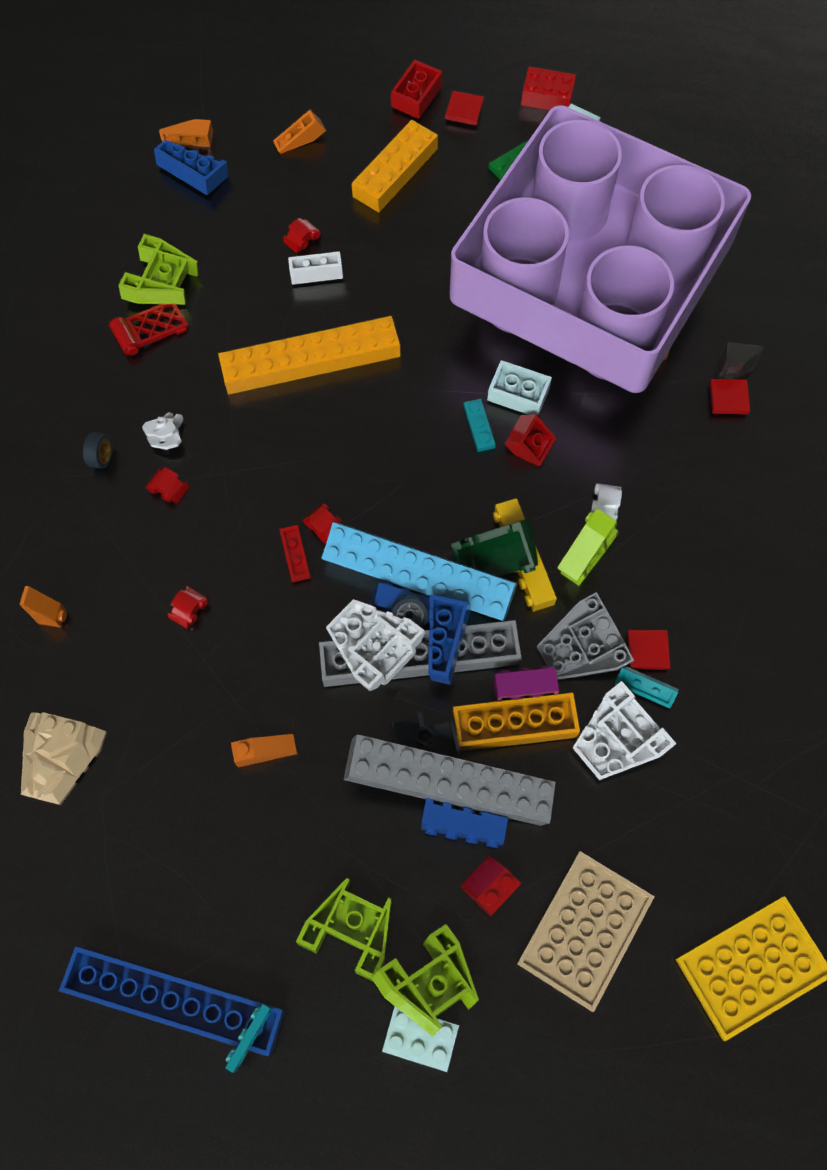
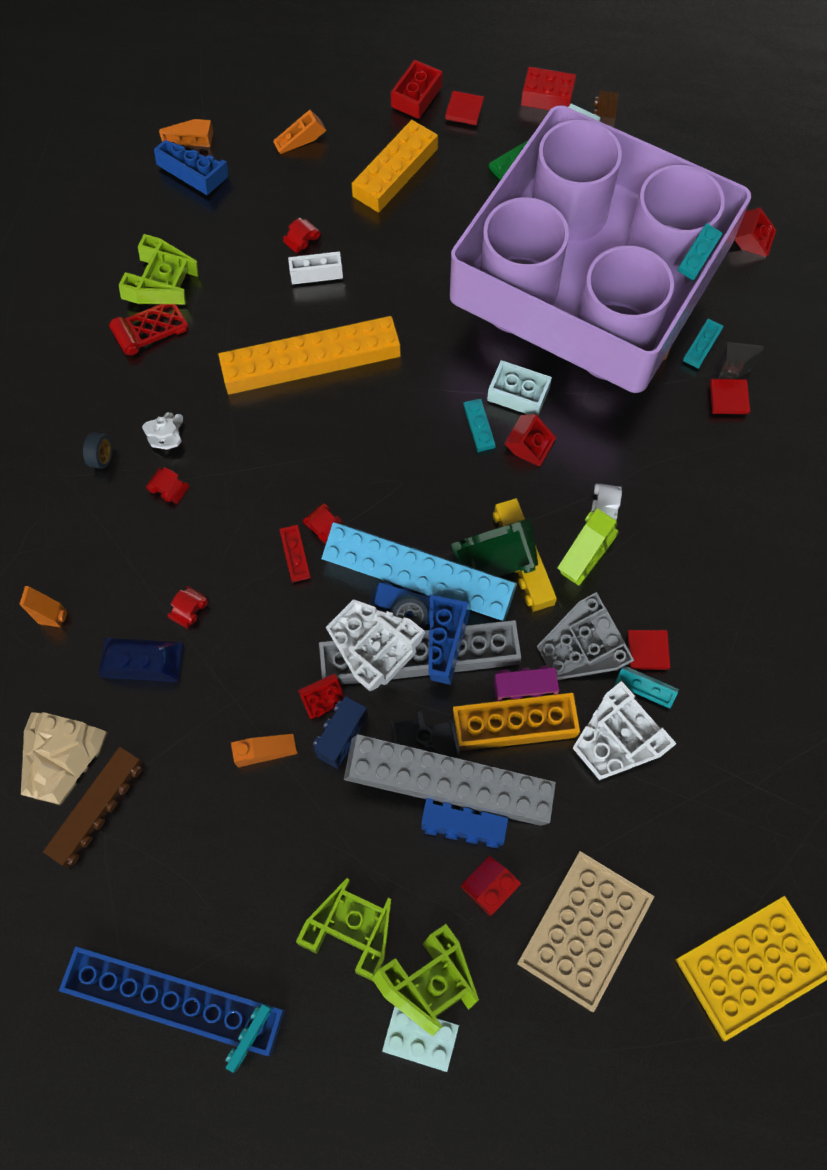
(93, 808): none -> reddish brown brick
(141, 659): none -> clear blue windscreen
(321, 696): none -> red tile
(339, 731): none -> dark blue brick
(606, 107): none -> reddish brown brick
(699, 251): none -> teal plate
(703, 343): none -> teal plate
(756, 232): none -> red slope

